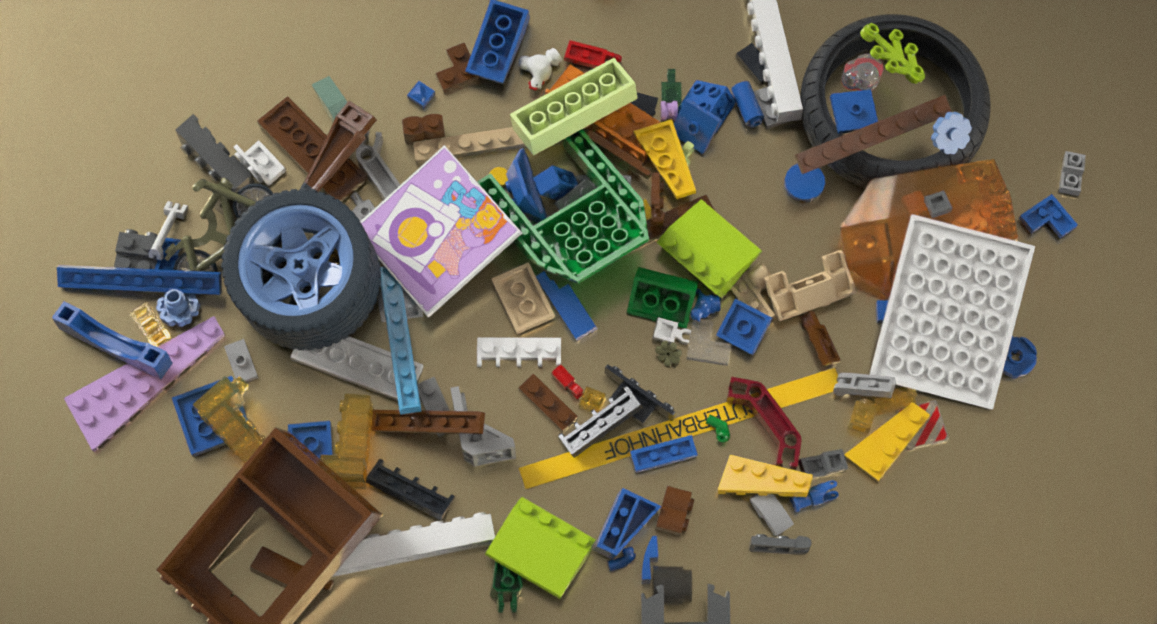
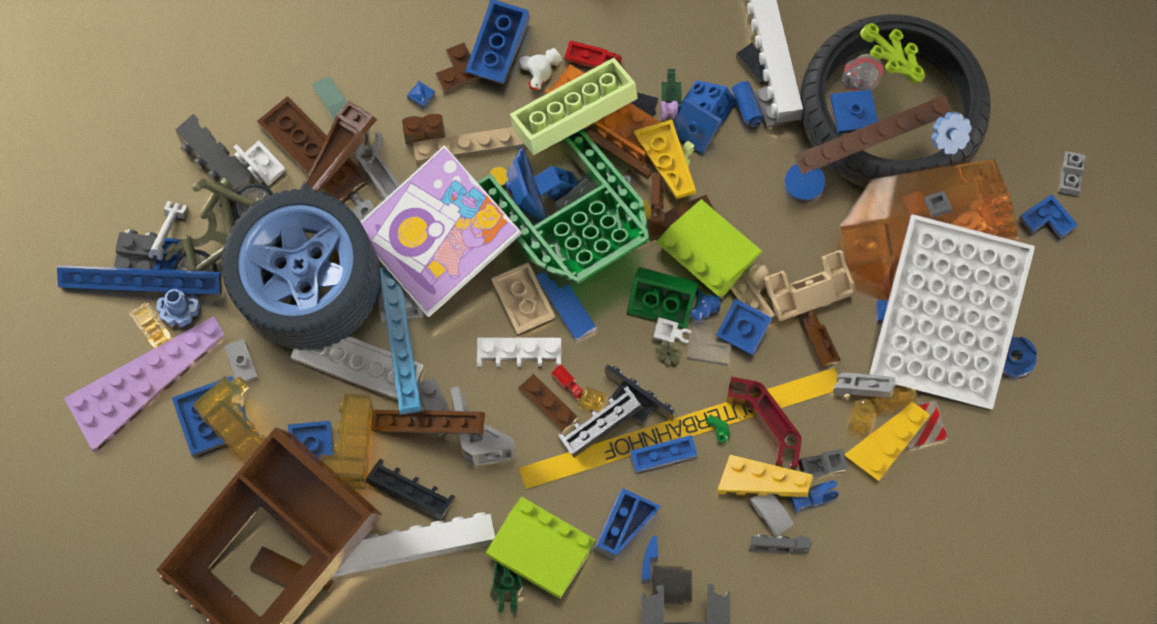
(138, 354): blue arch -> none
(624, 561): blue arm -> none
(674, 510): reddish brown brick -> none

